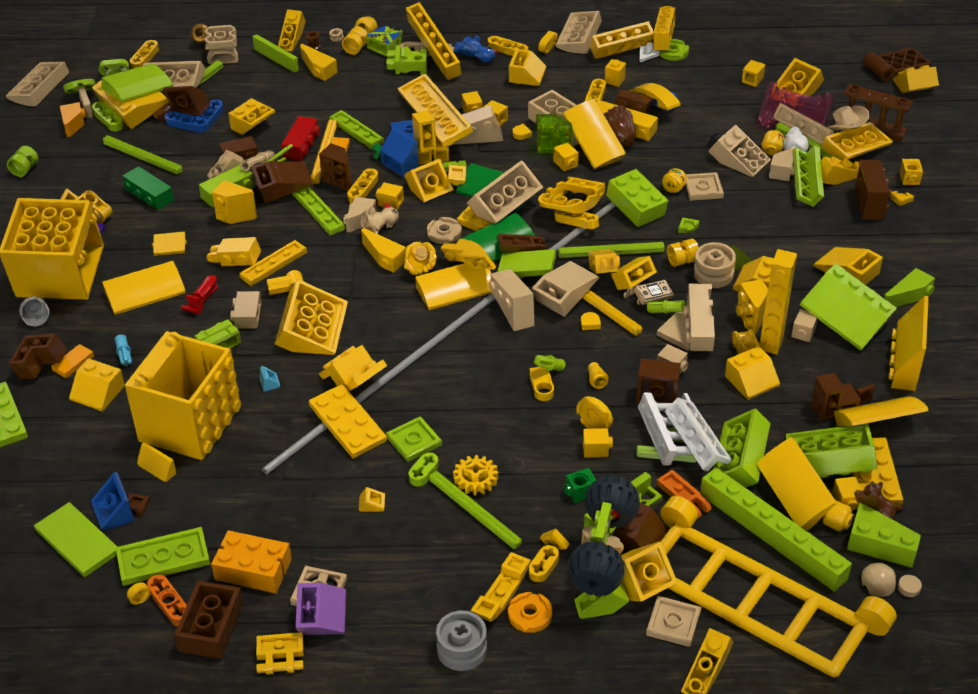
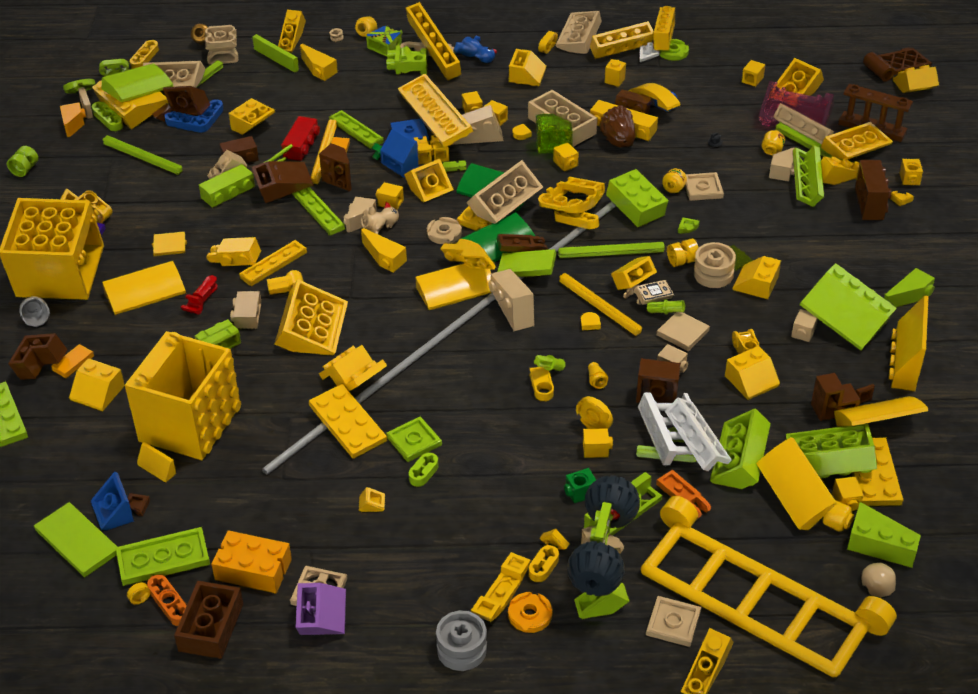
(38, 83): tan slope -> none
(123, 350): medium azure axle -> none
(148, 188): green brick -> none
(234, 203): yellow slope -> none
(256, 160): tan pin -> none
(268, 379): medium azure slope -> none
(280, 646): yellow plate -> none
(313, 41): reddish brown bush -> none
(354, 40): yellow wheel -> none
(362, 192): yellow beam -> none
(419, 258): yellow hair -> none
(424, 131): yellow brick -> none
(456, 174): yellow tile -> none
(475, 475): yellow gear -> none
(475, 510): lime axle -> none
(504, 45): yellow beam -> none
(563, 287): tan slope -> none
(594, 134): yellow slope -> none
(595, 92): yellow beam -> none
(603, 261): yellow hinge -> none
(642, 531): reddish brown slope -> none
(647, 572): yellow slope -> none
(699, 318): tan wedge -> none
(739, 152): tan slope -> none
(752, 303): yellow slope -> none
(776, 529): lime brick -> none
(777, 301): yellow brick -> none
(795, 139): white head -> none
(849, 118): tan hat -> none
(858, 262): yellow slope -> none
(874, 499): reddish brown animal -> none
(909, 586): tan tile -> none

